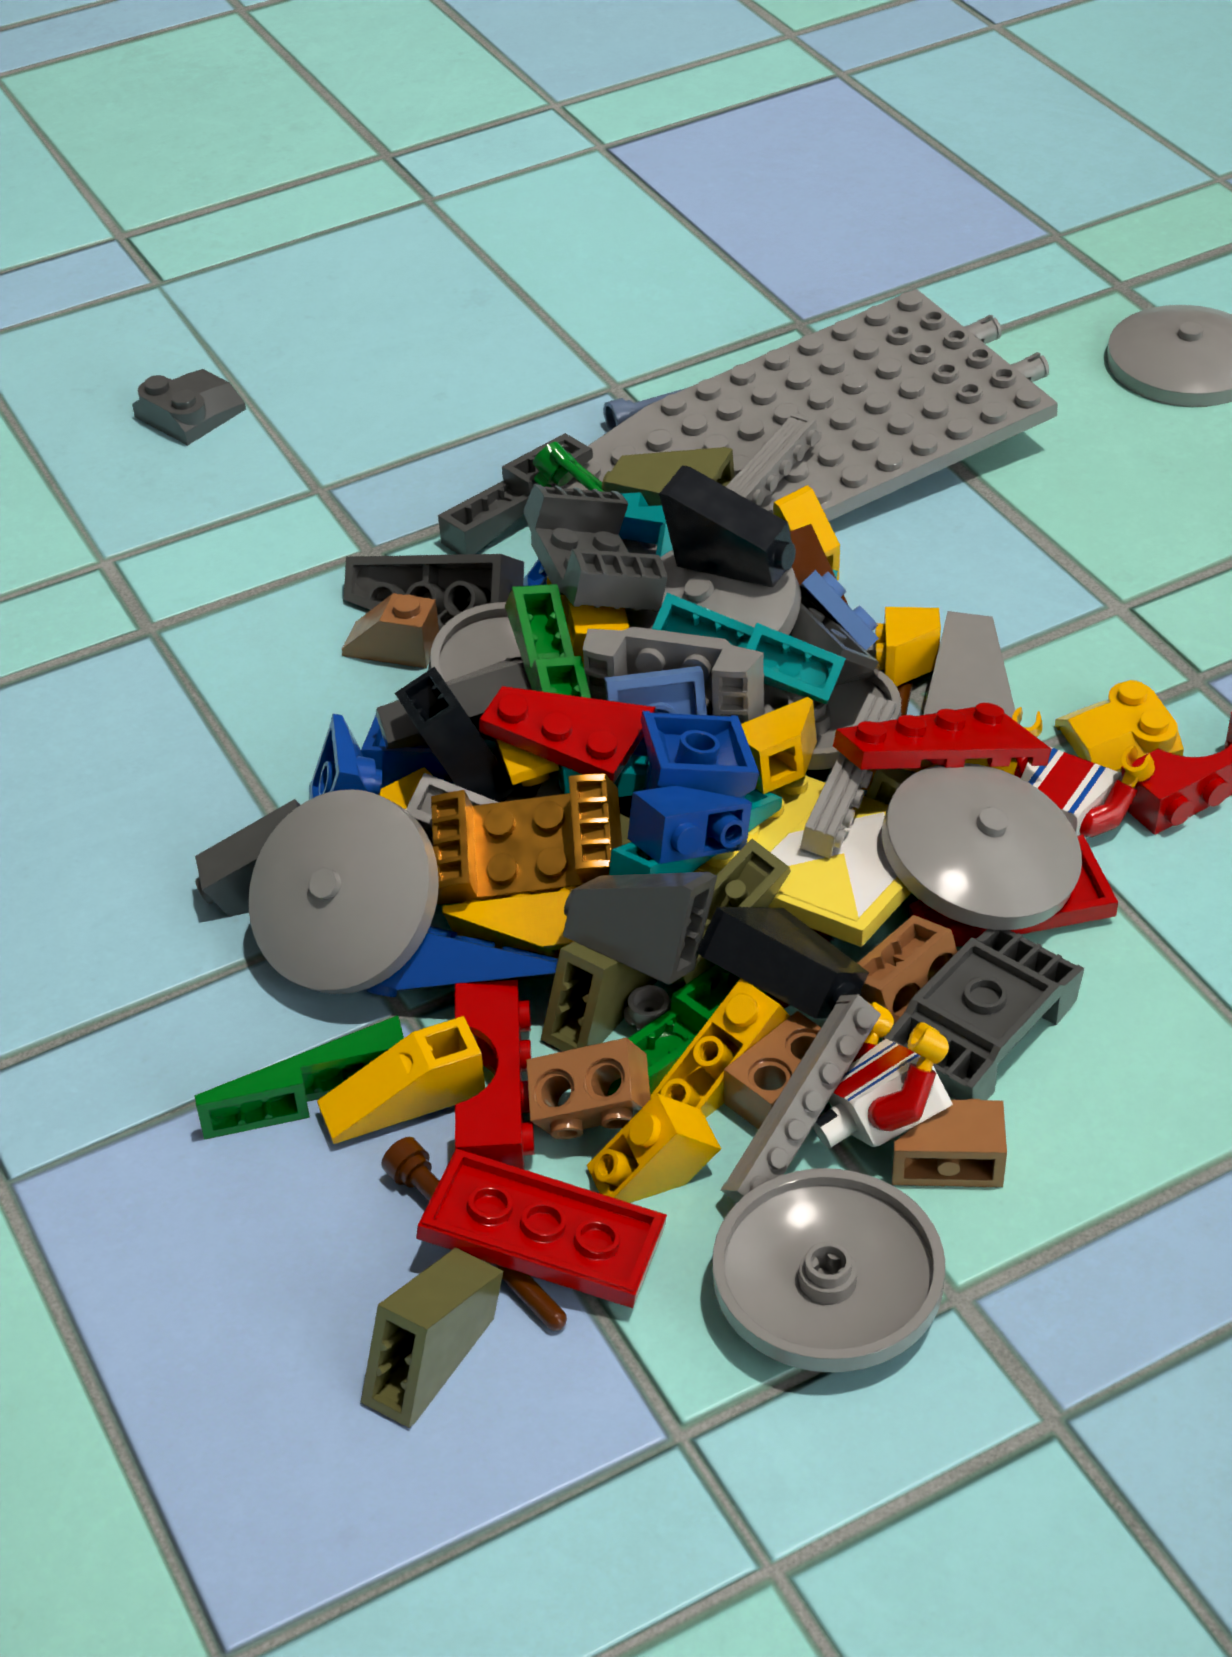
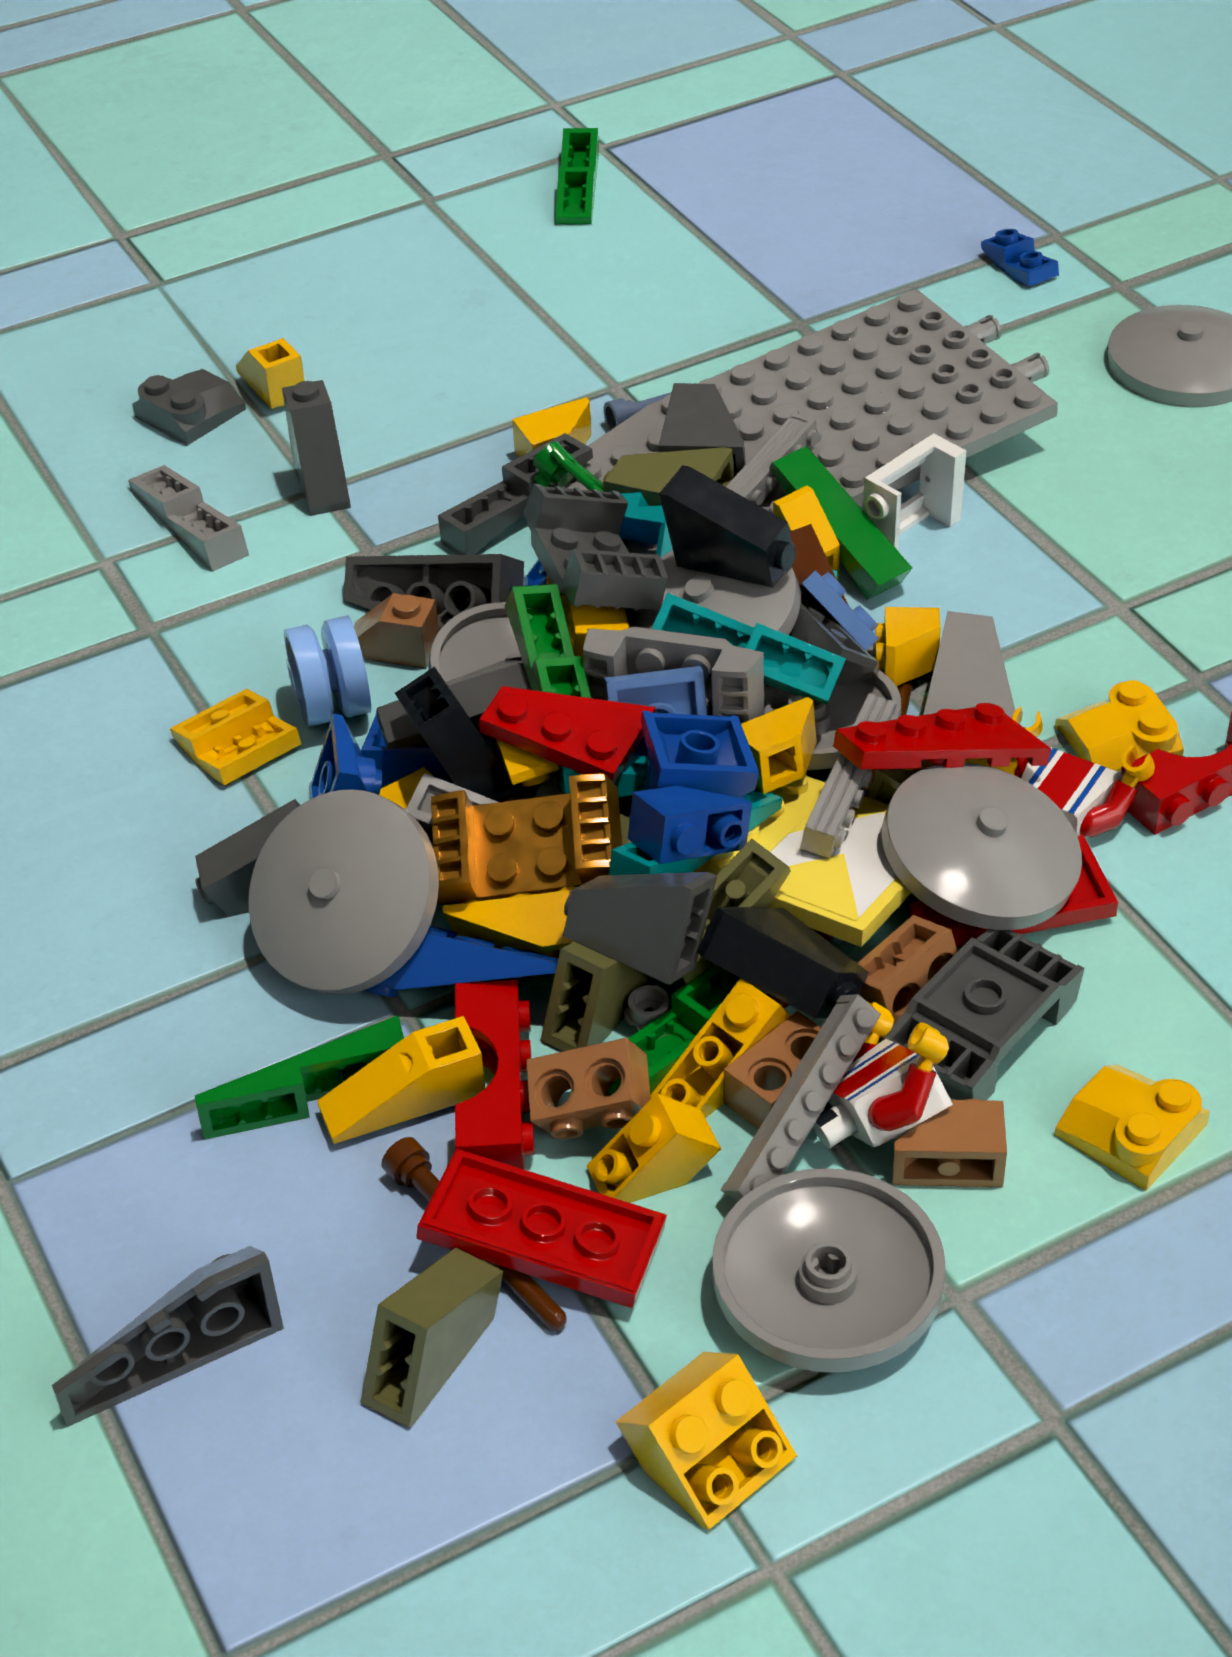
(181, 507): none -> light grey slope
(188, 1327): none -> dark grey wedge
(235, 736): none -> yellow slope
(270, 369): none -> yellow slope
(315, 447): none -> dark grey slope
(320, 672): none -> light blue wheel
(545, 425): none -> yellow slope
(577, 176): none -> green slope
(700, 421): none -> dark grey slope
(707, 1437): none -> yellow slope
(863, 547): none -> green slope
(938, 494): none -> white panel
(1018, 259): none -> blue slope
(1133, 1122): none -> yellow slope

